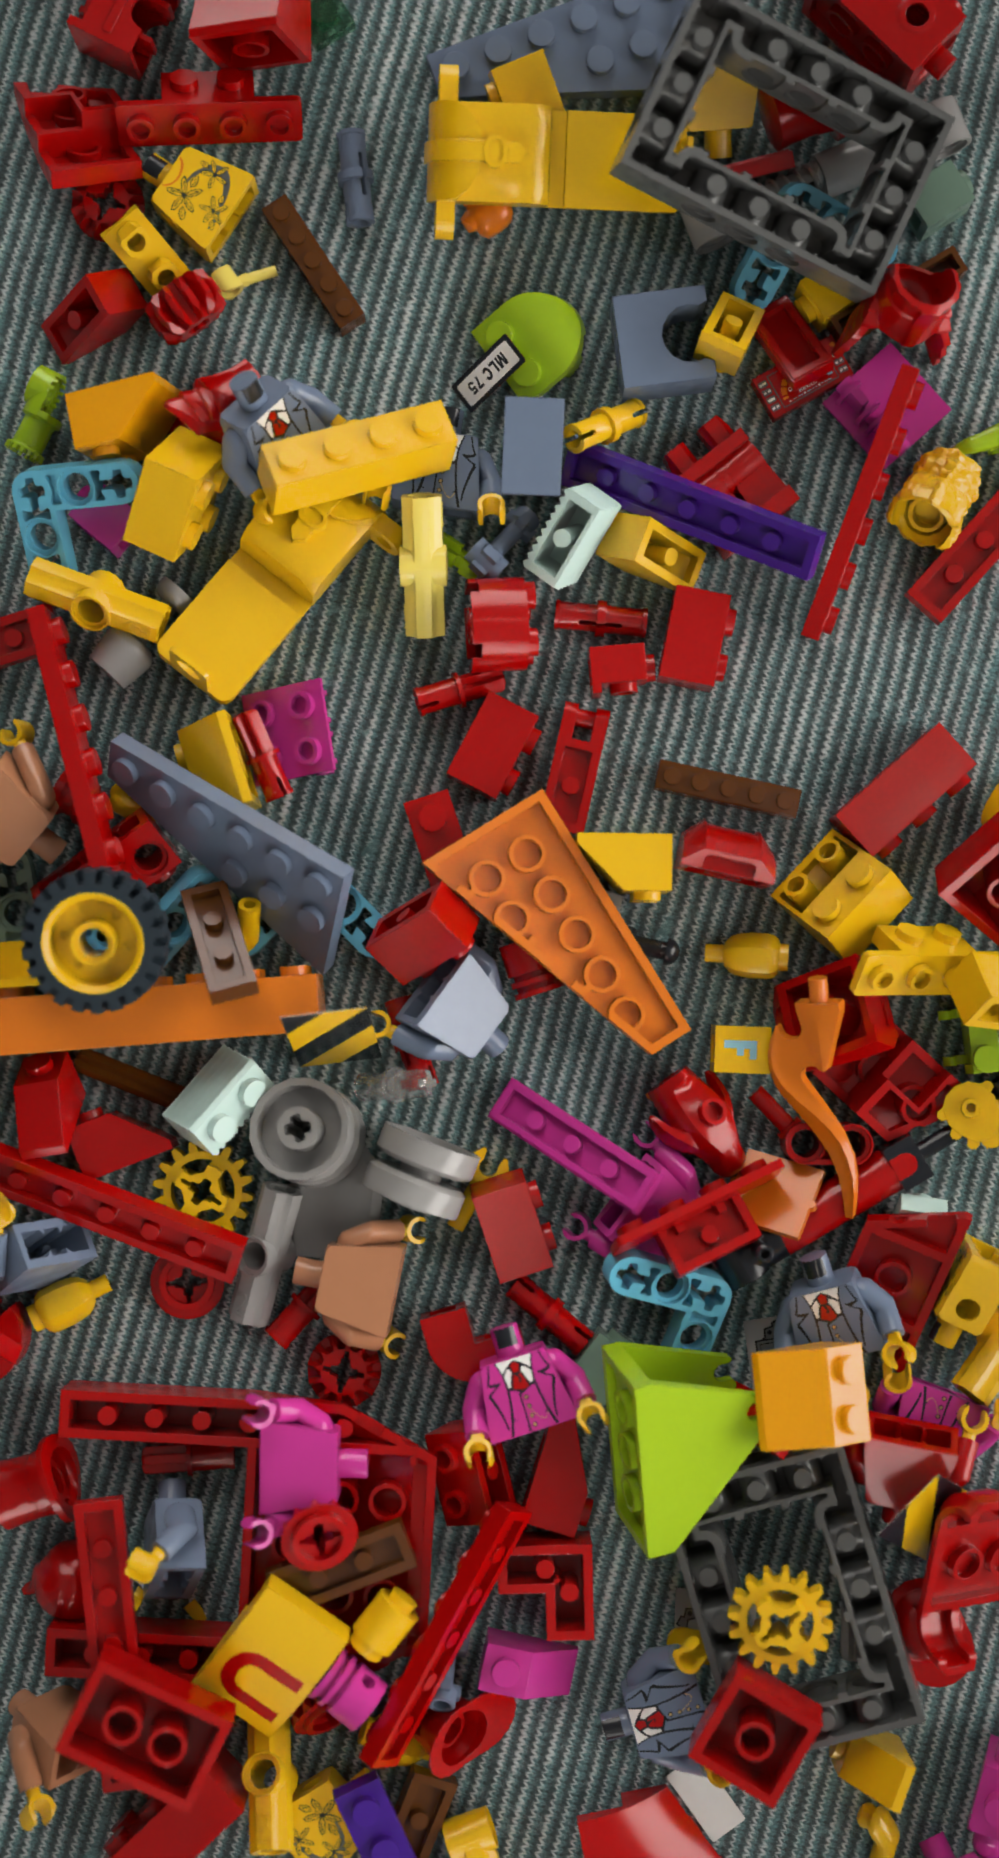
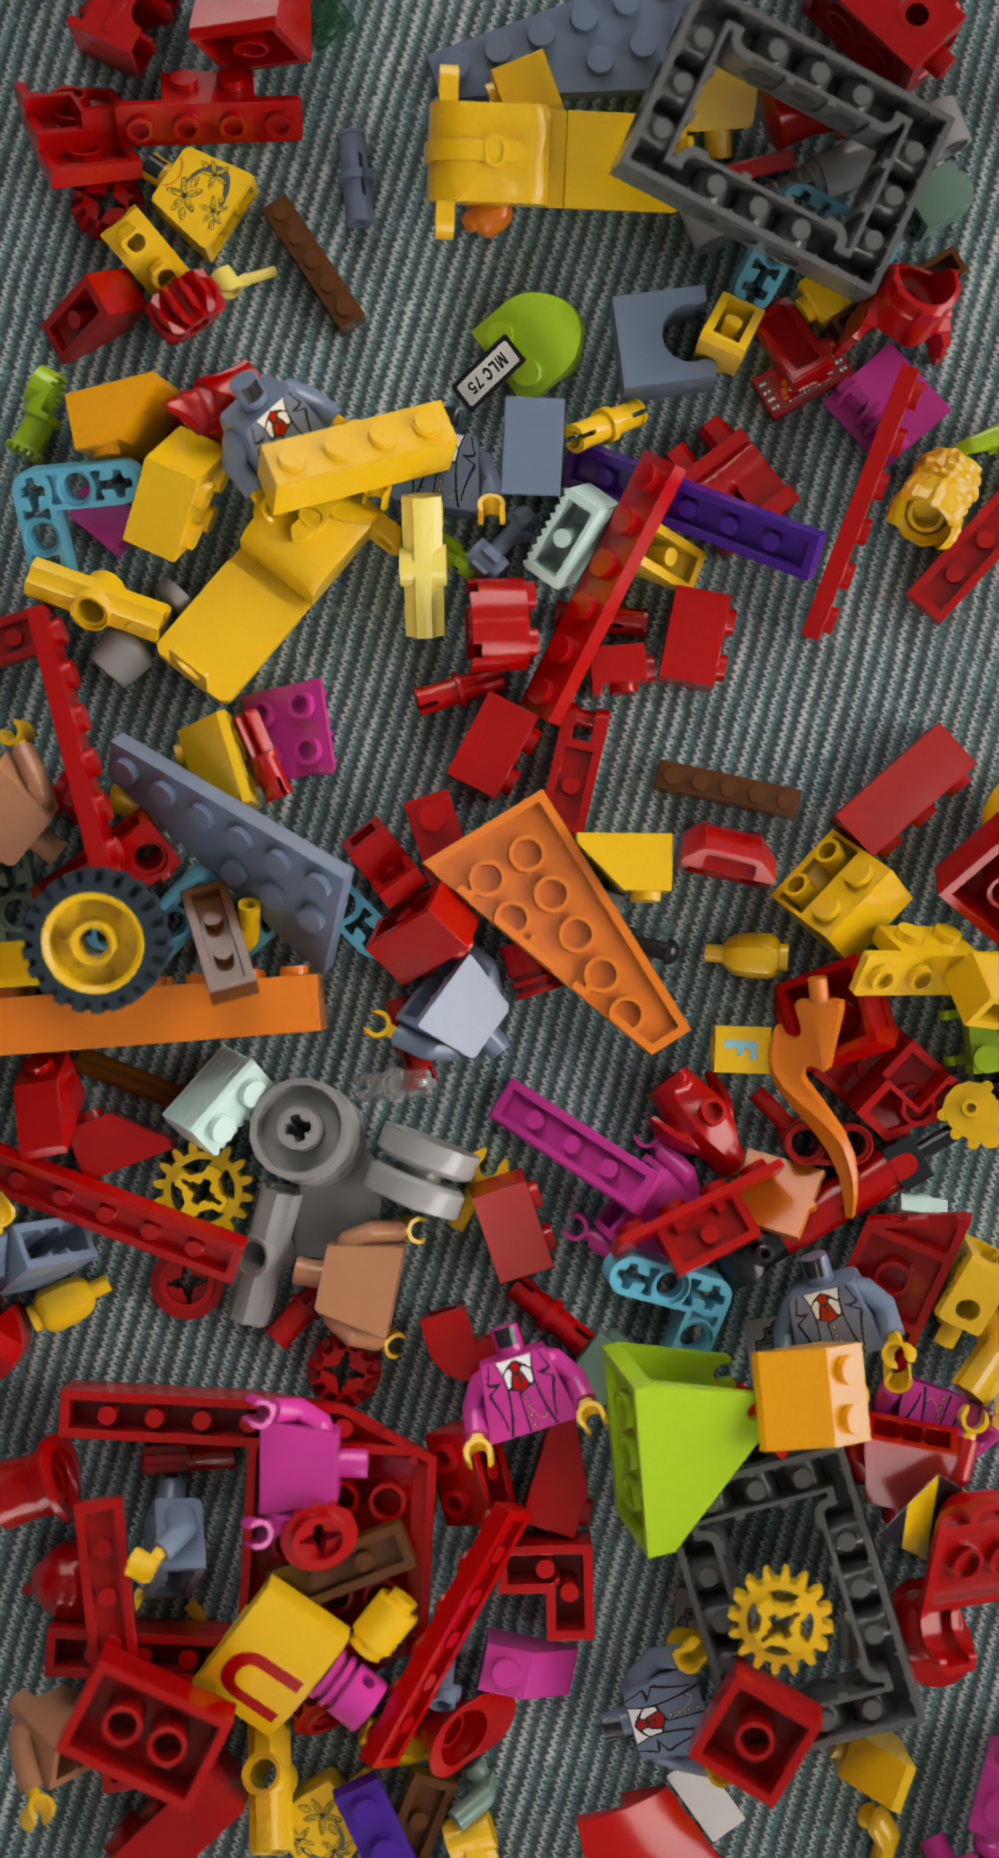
(332, 1036): sticker -> none
(384, 863): none -> red brick
(480, 1794): none -> sand green arm
(602, 587): none -> red plate

